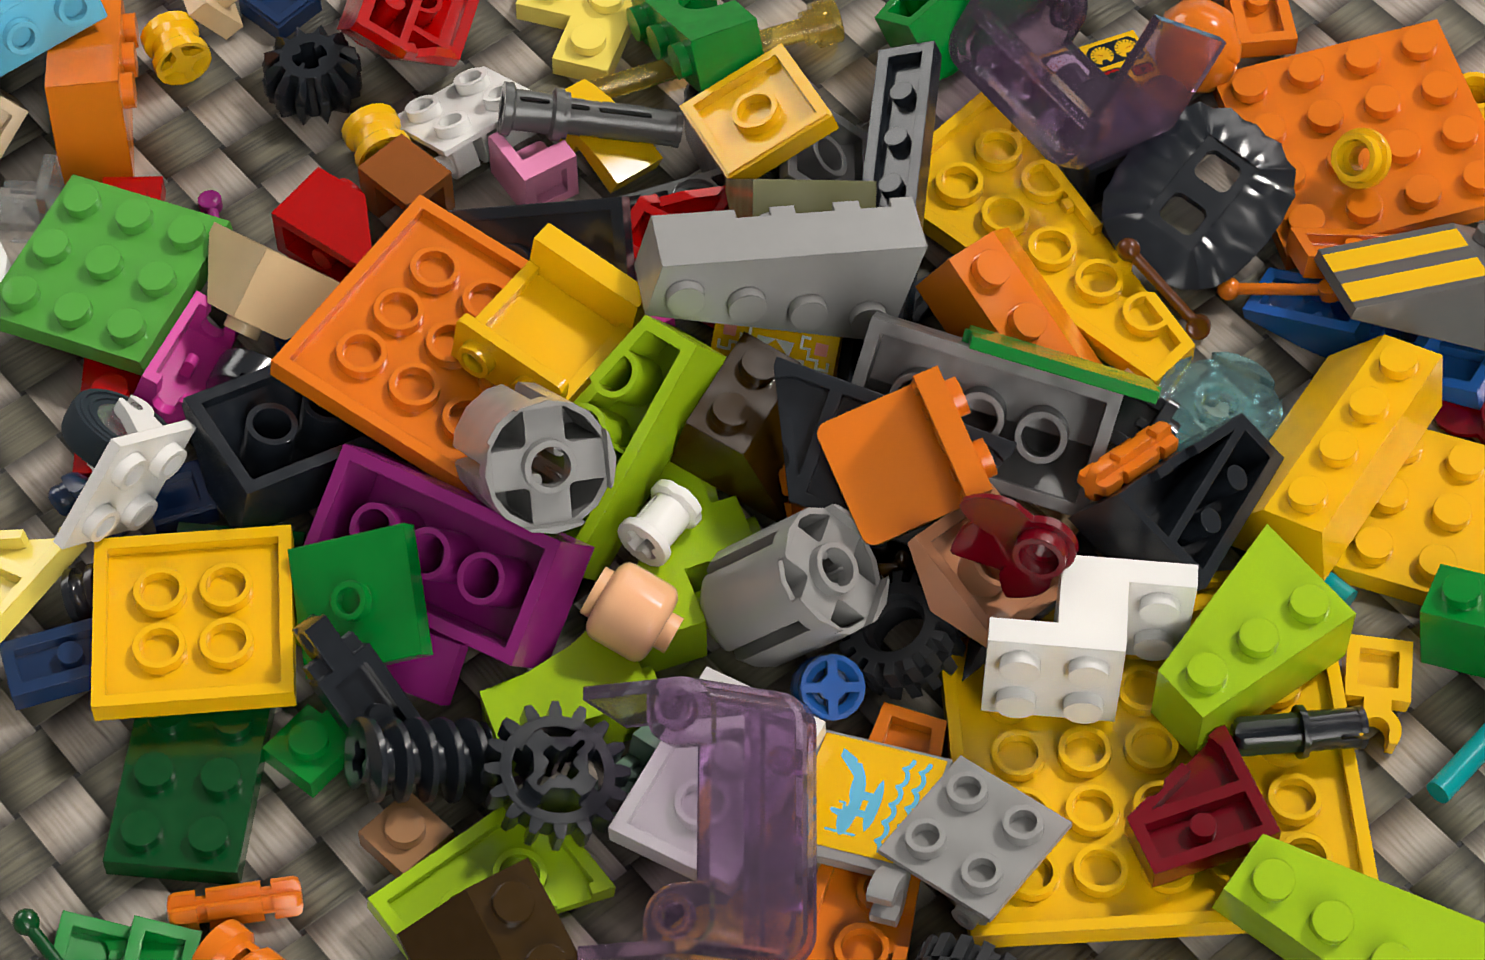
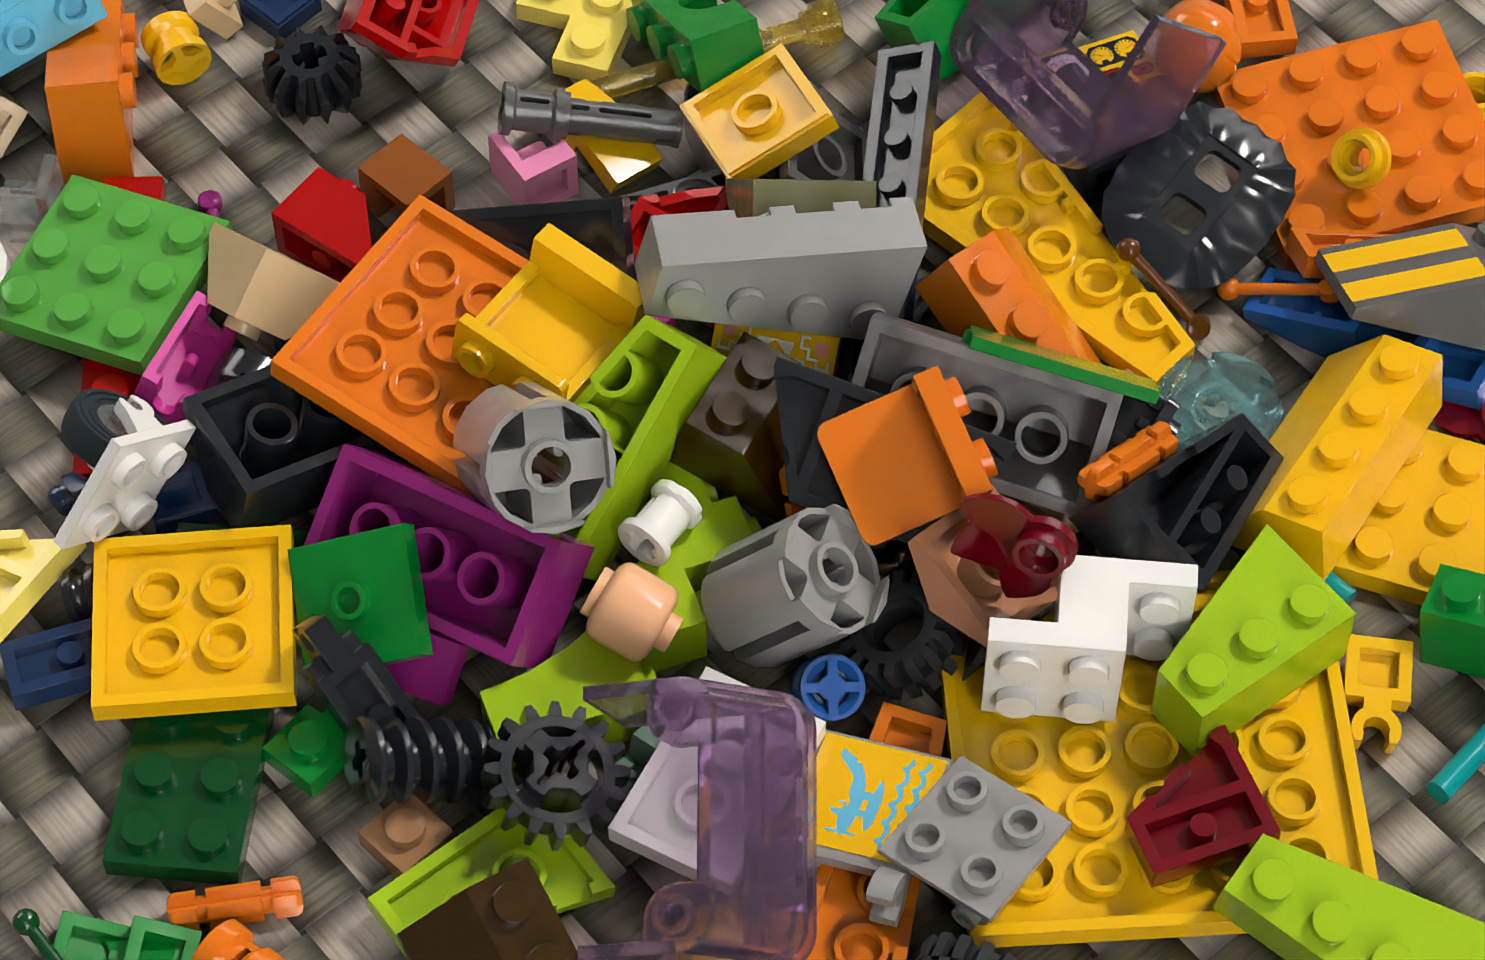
(370, 130): yellow wheel -> none
(460, 119): white hinge -> none
(1301, 731): black axle -> none

